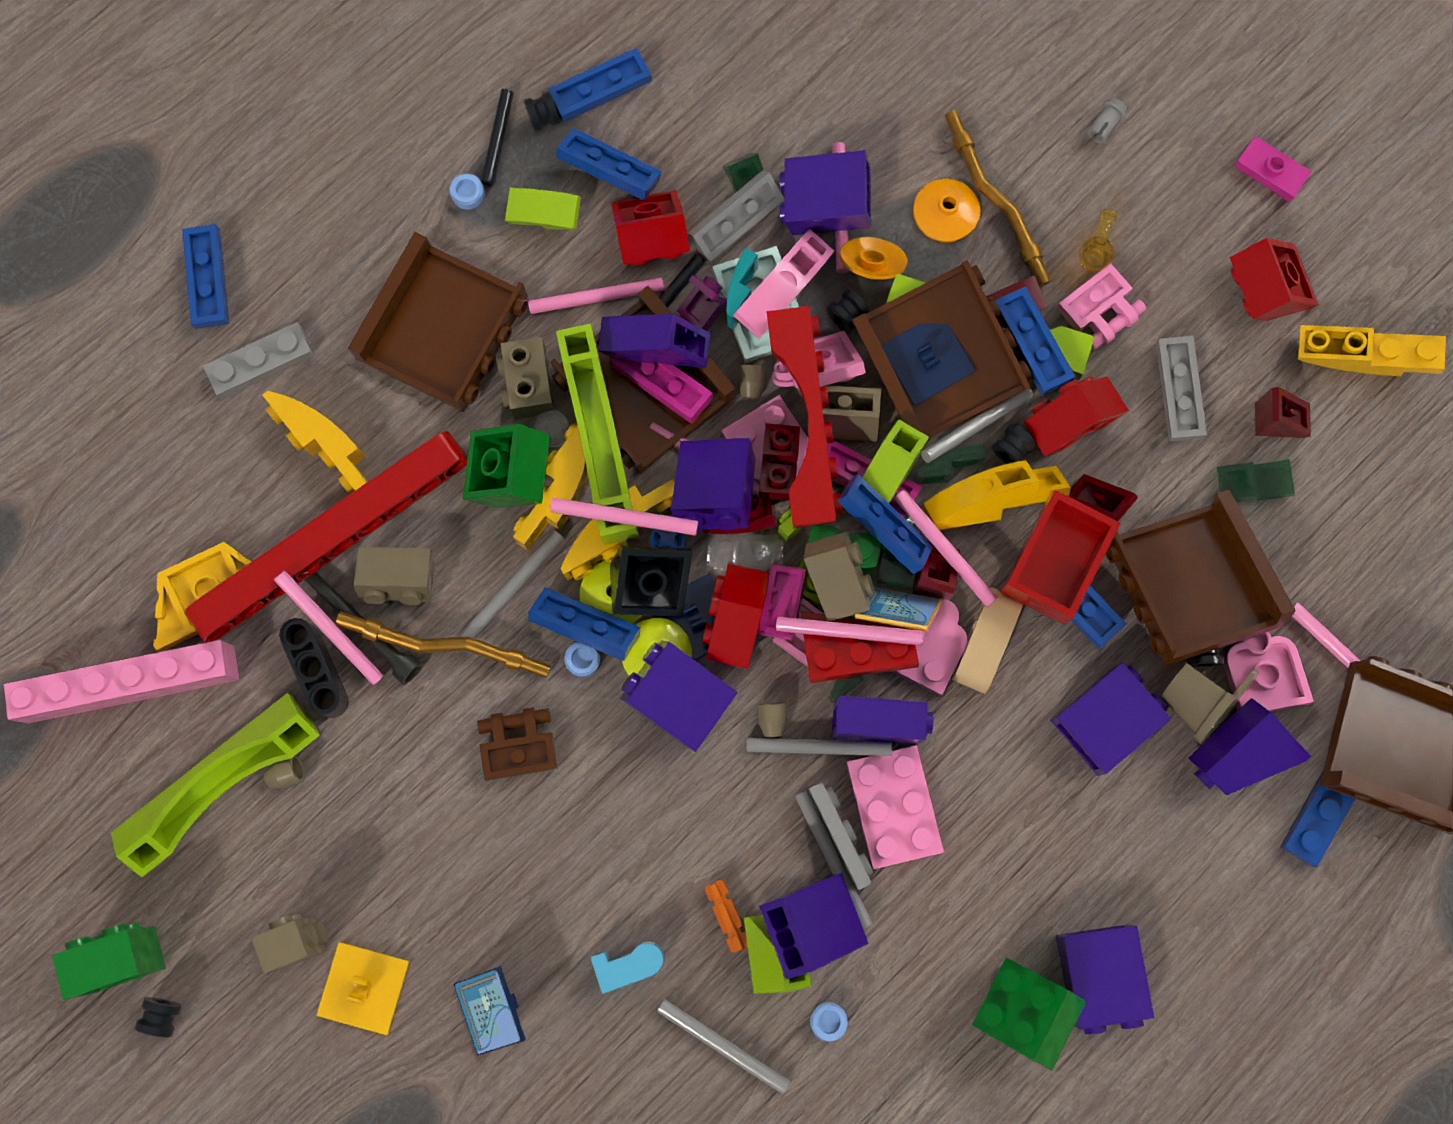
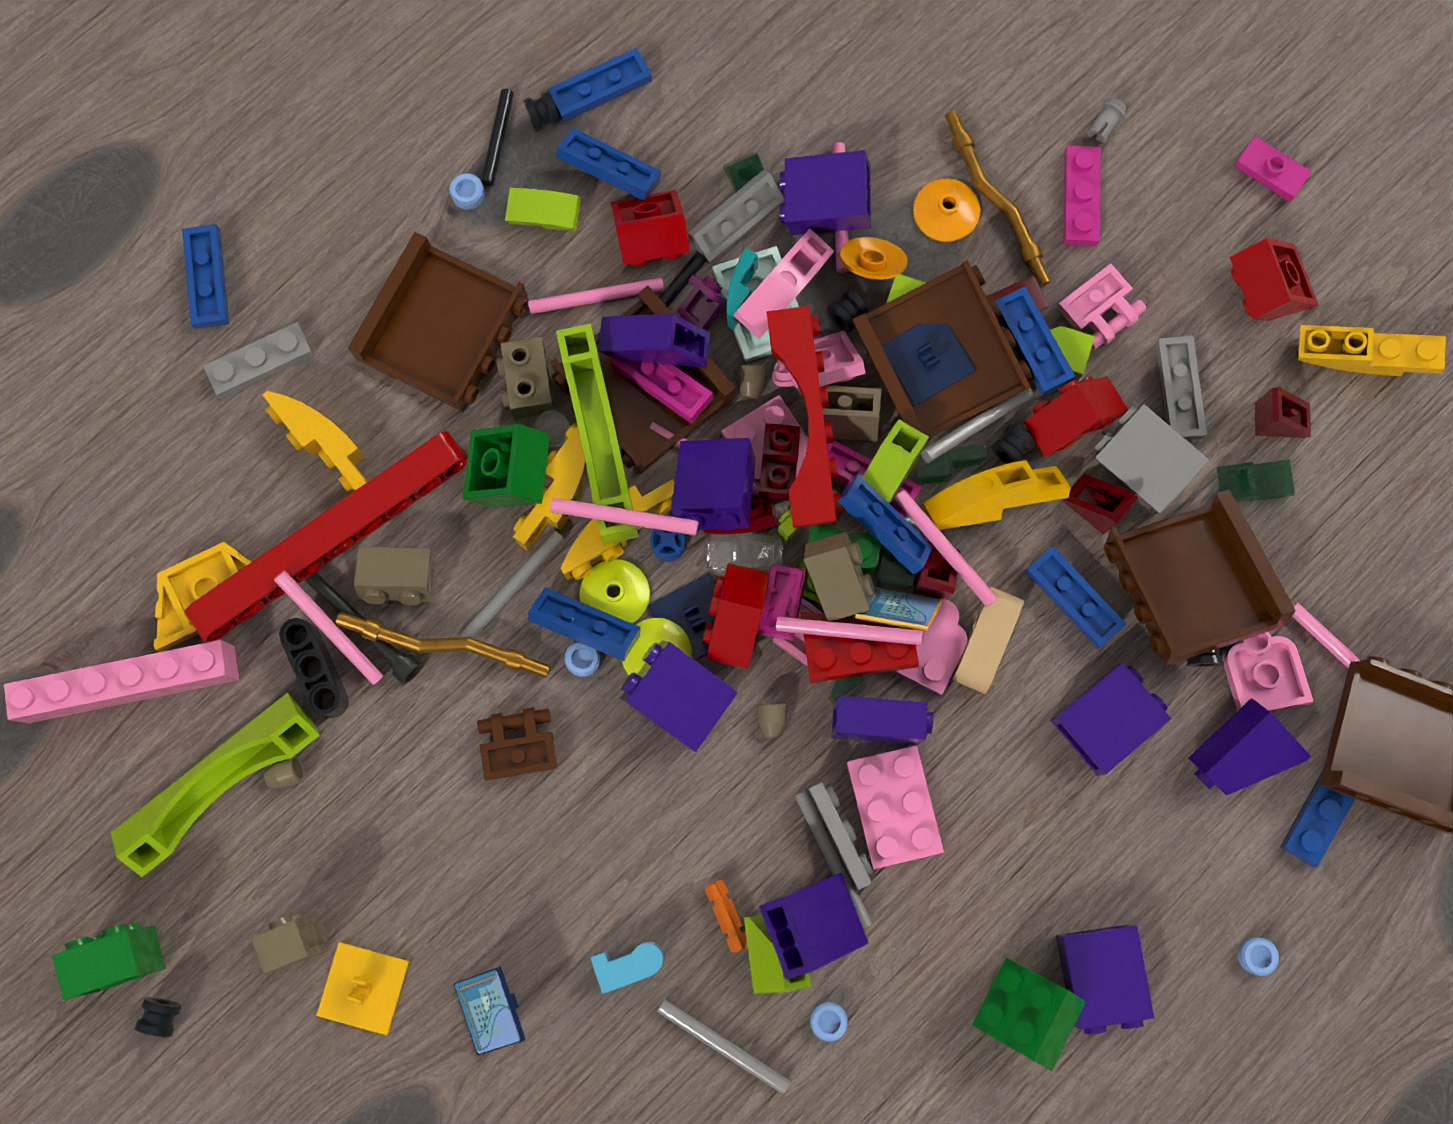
(649, 580): black slope -> none
(816, 746): light grey bar -> none
(1060, 557): red piece -> none
(1081, 196): none -> dark pink plate
(1099, 245): clear yellow bar -> none
(1150, 457): none -> light grey brick
(1201, 701): dark tan container -> none
(1258, 956): none -> light blue tile

